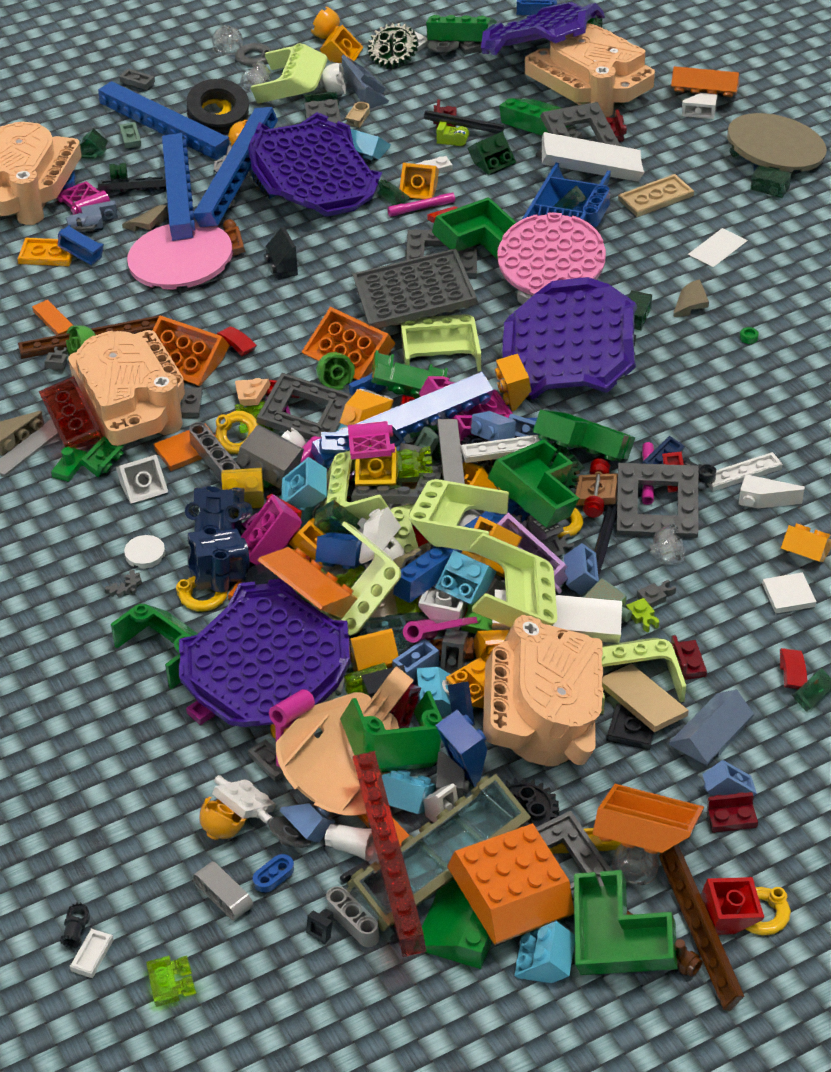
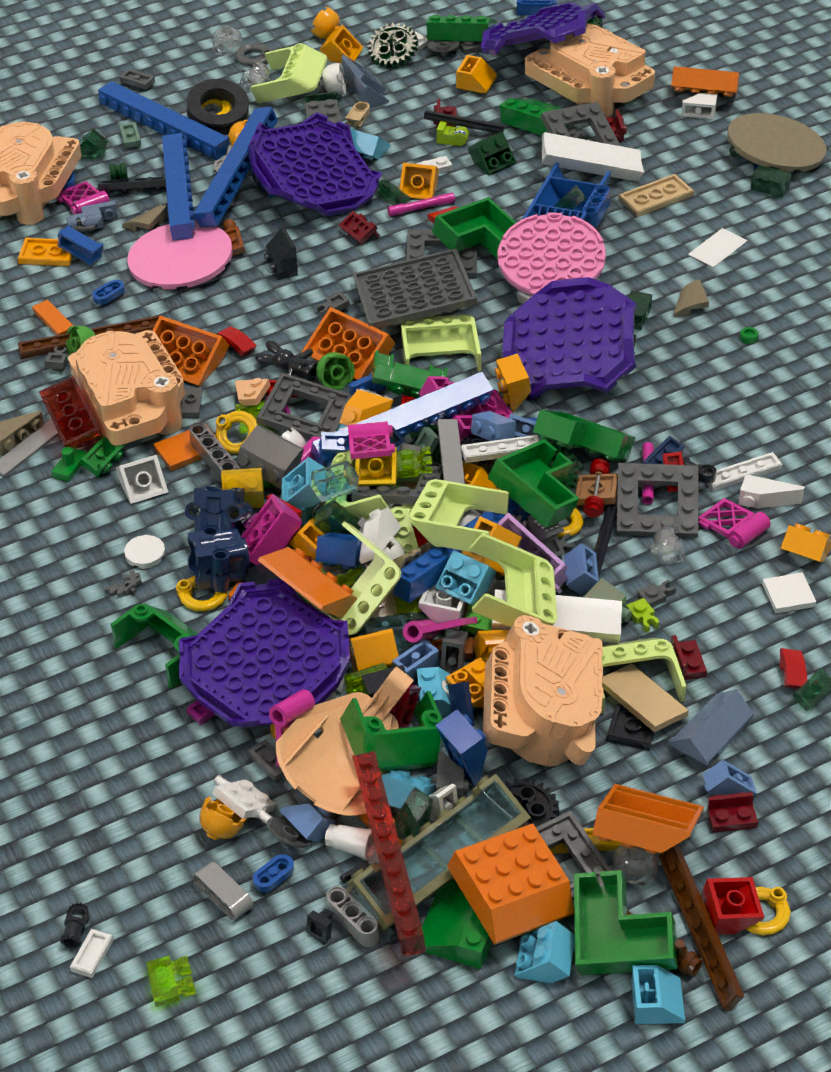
(108, 292): none -> blue plate
(286, 361): none -> black animal
(334, 481): none -> clear light blue brick
(336, 301): none -> dark grey plate
(358, 227): none -> dark red bracket
(413, 814): none -> clear green slope
(475, 75): none -> light orange slope
(656, 995): none -> medium azure slope
(743, 529): none -> dark pink piece

